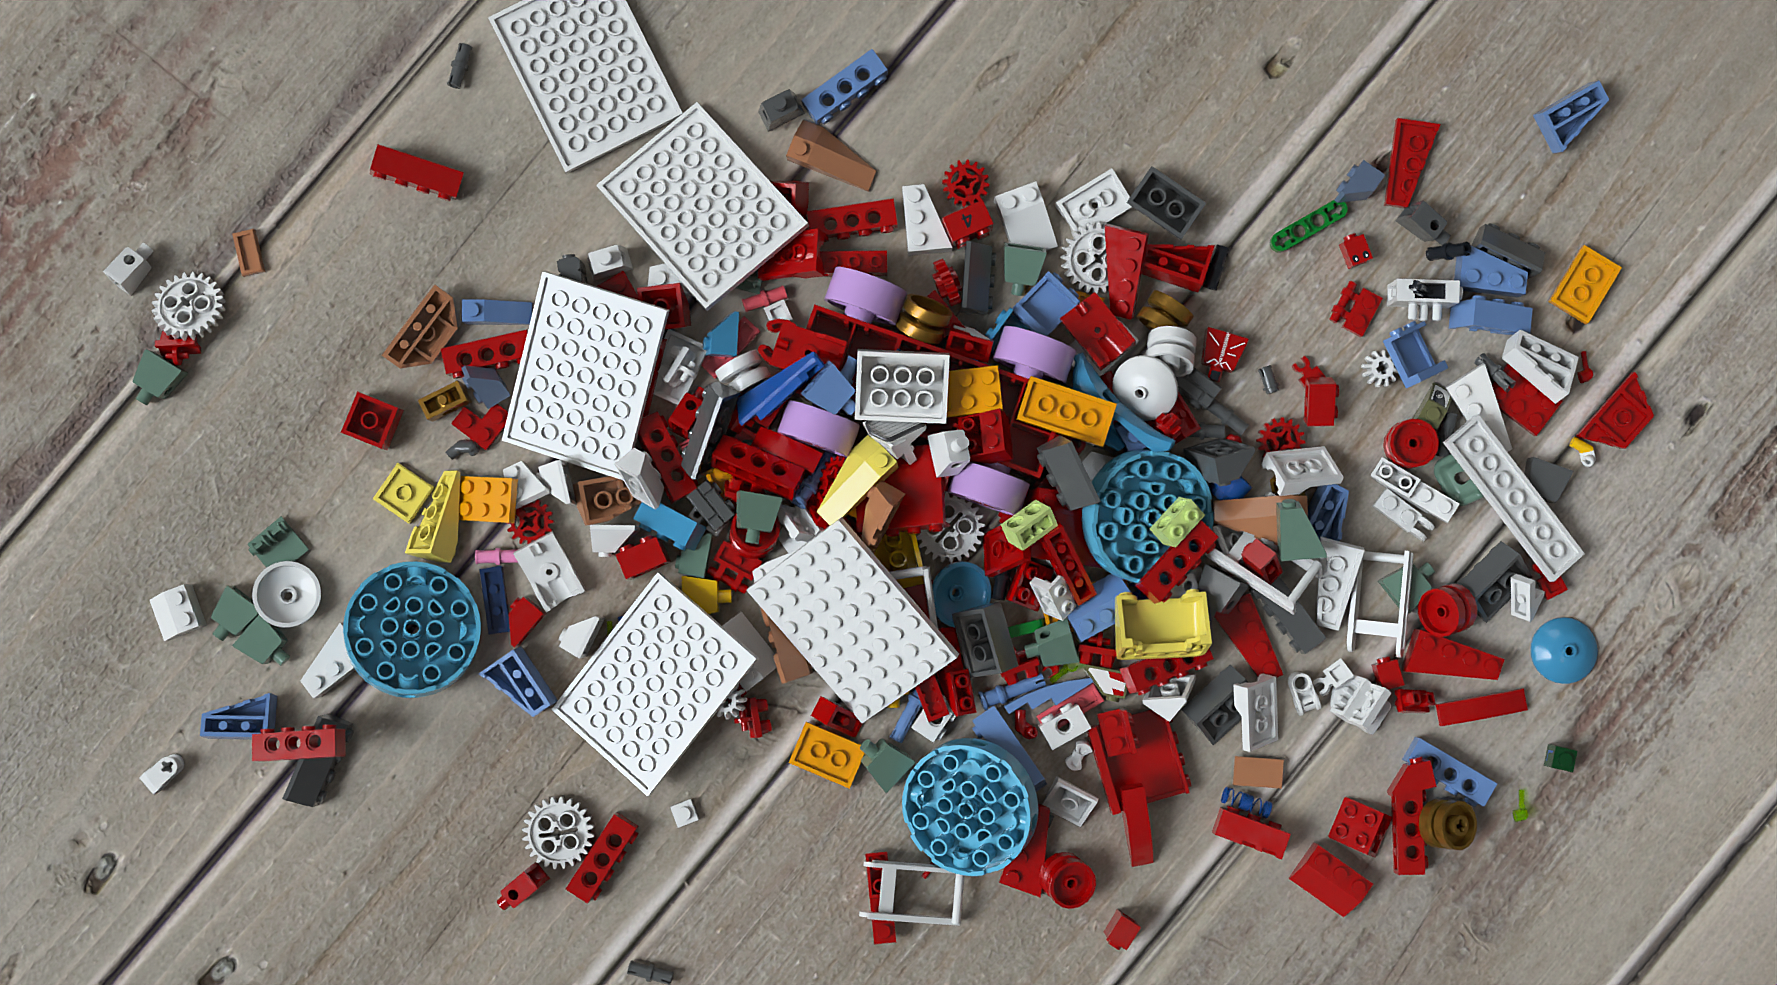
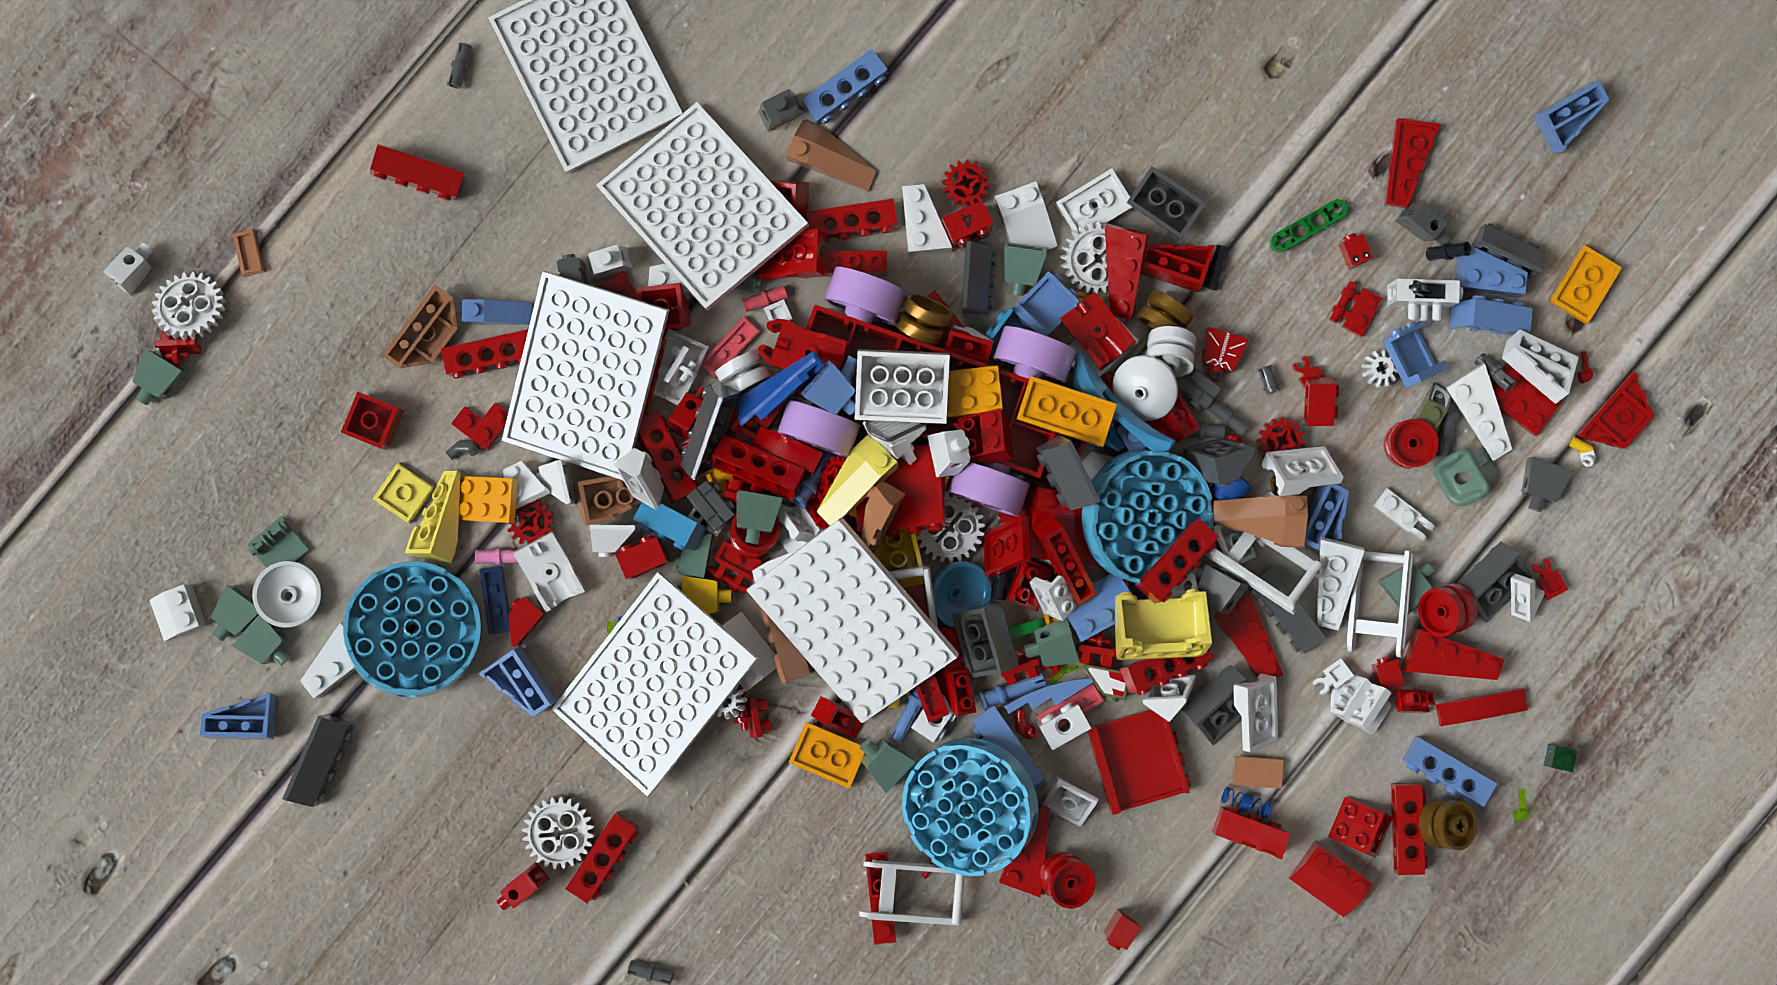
(160, 774): white piece -> none
(331, 745): red brick -> none
(444, 401): pearl gold brick -> none
(487, 385): sand blue slope -> none
(580, 636): white slope -> none
(684, 813): white plate -> none
(723, 338): dark azure slope -> none
(947, 282): red gear -> none
(1029, 525): yellowish green brick -> none
(1074, 761): white piece -> none
(1117, 732): red bracket -> none
(1136, 824): red slope -> none
(1168, 425): red gear -> none
(1177, 521): yellowish green brick -> none
(1261, 561): red brick -> none
(1295, 533): sand green slope -> none
(1304, 697): white piece -> none
(1361, 183): sand blue slope -> none
(1413, 777): red slope -> none
(1414, 491): white slope -> none
(1513, 498): white plate -> none
(1550, 646): dark azure dish -> none

